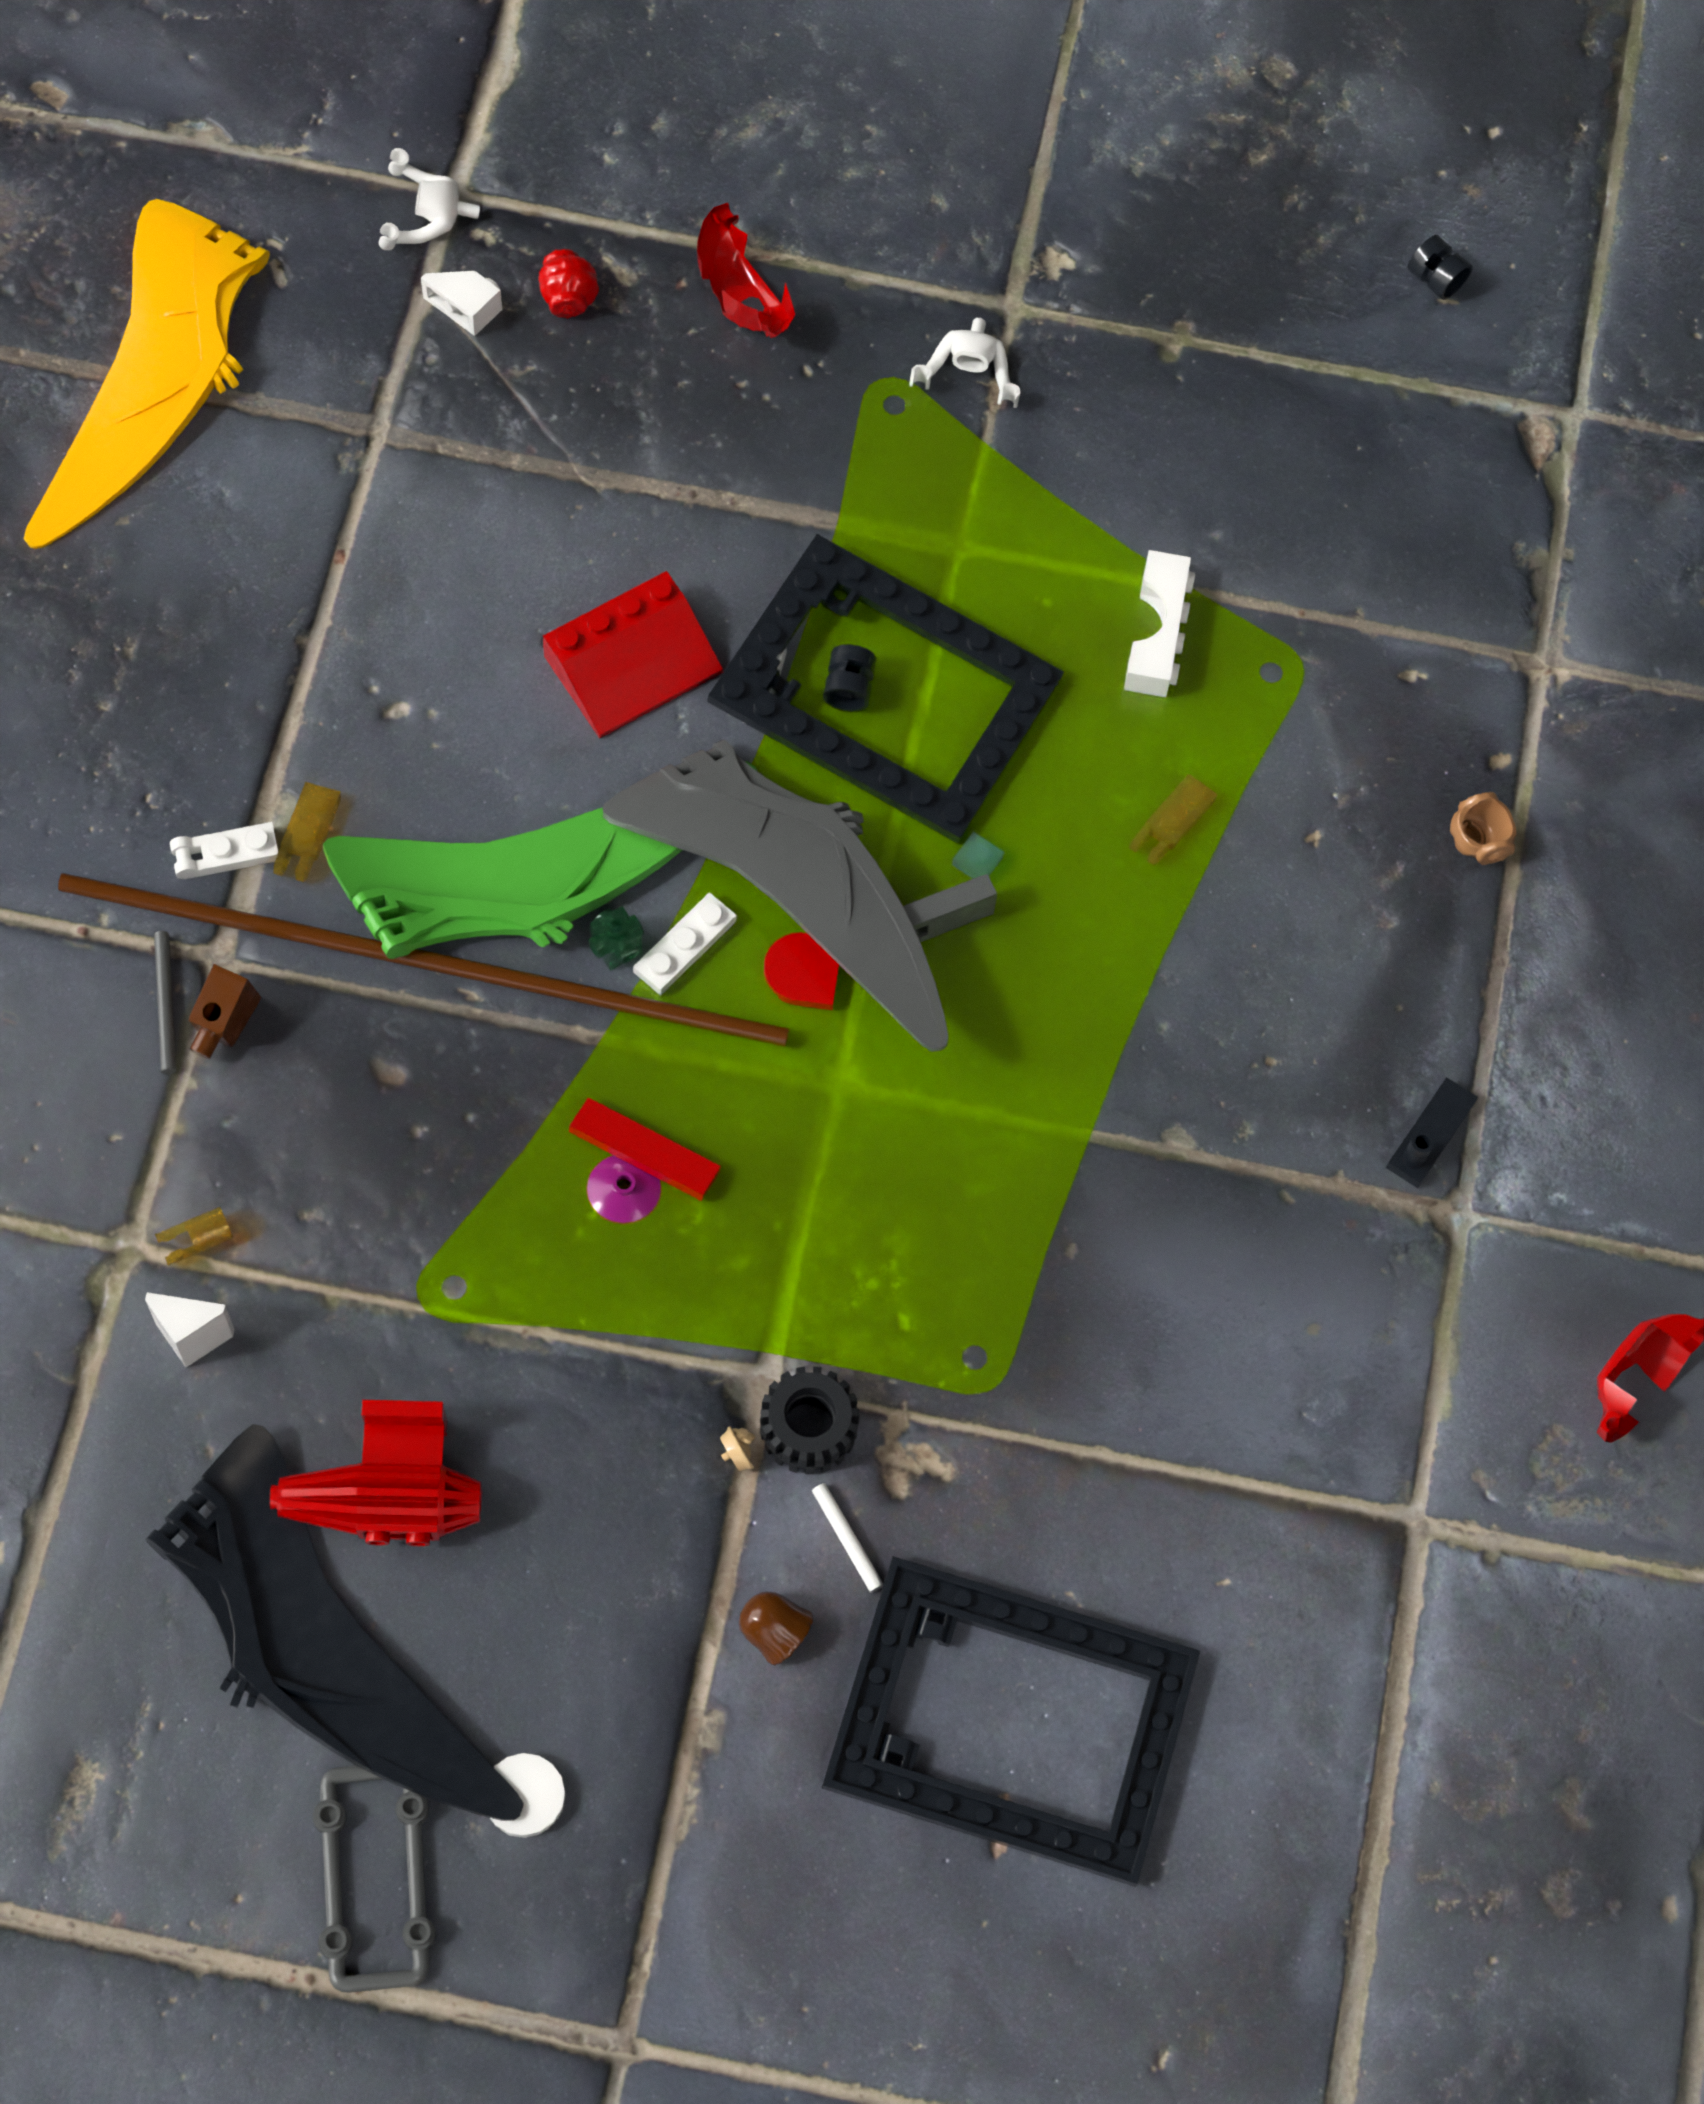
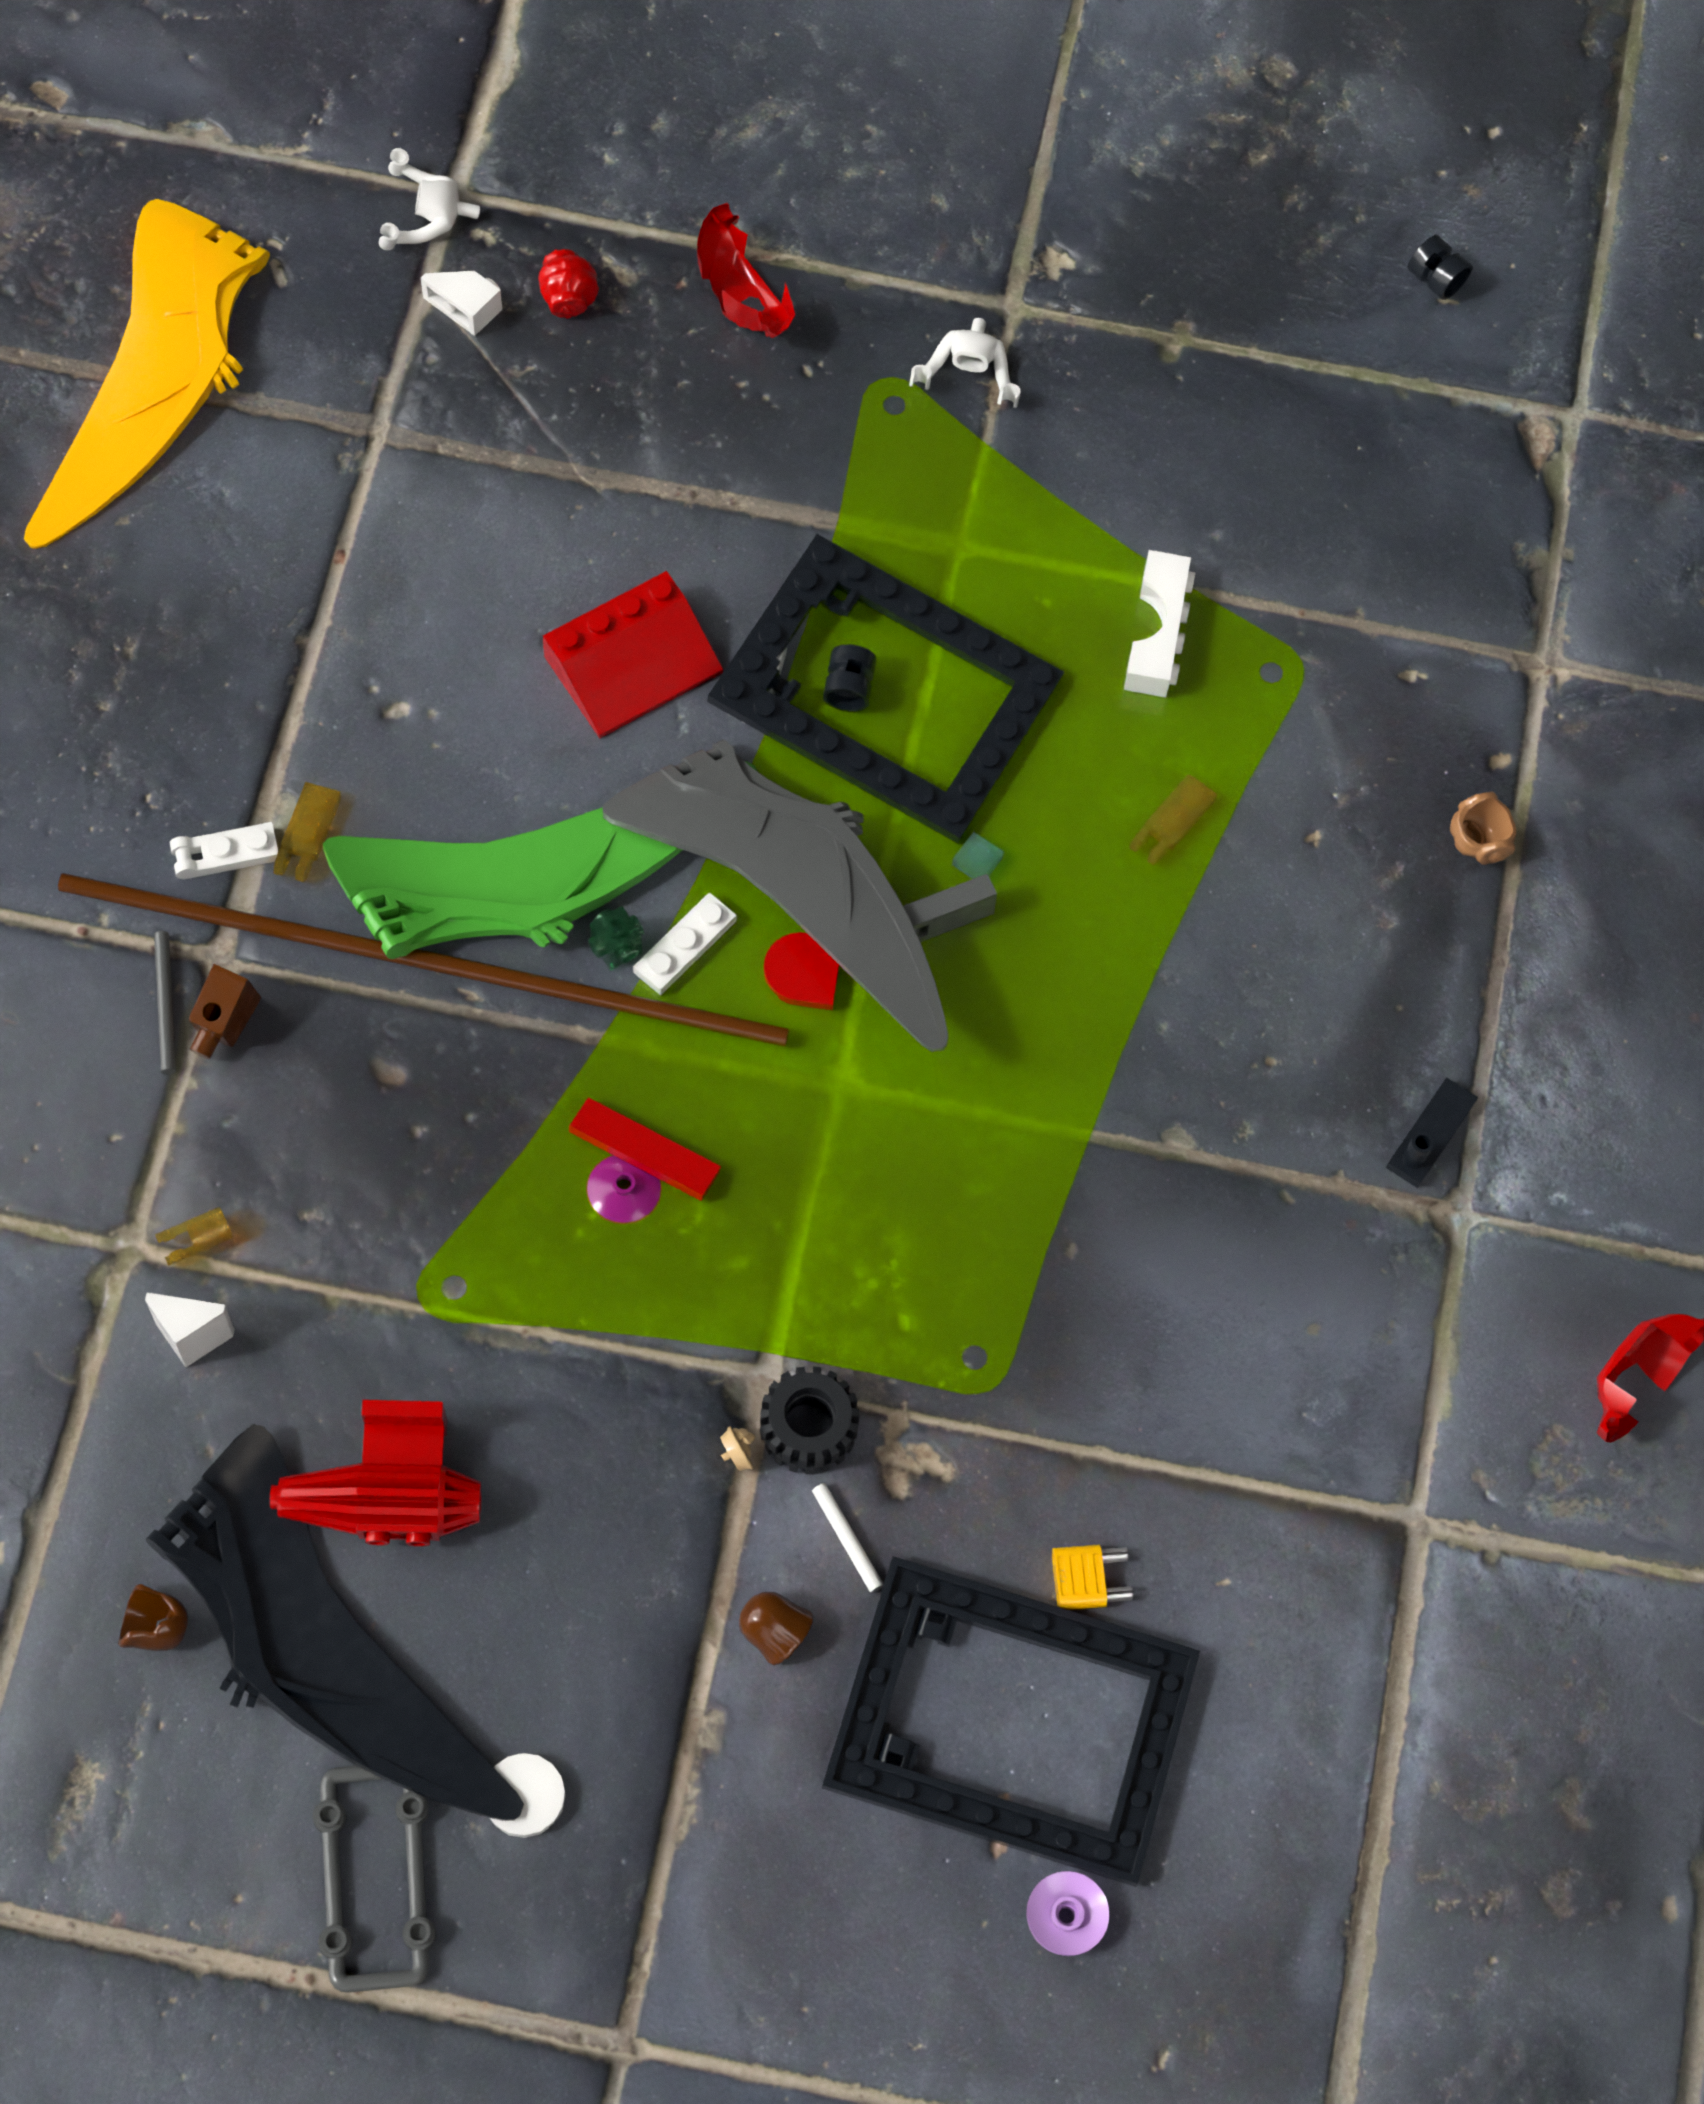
(141, 1616): none -> reddish brown hair
(1080, 1896): none -> lavender dish
(1081, 1576): none -> yellow piece

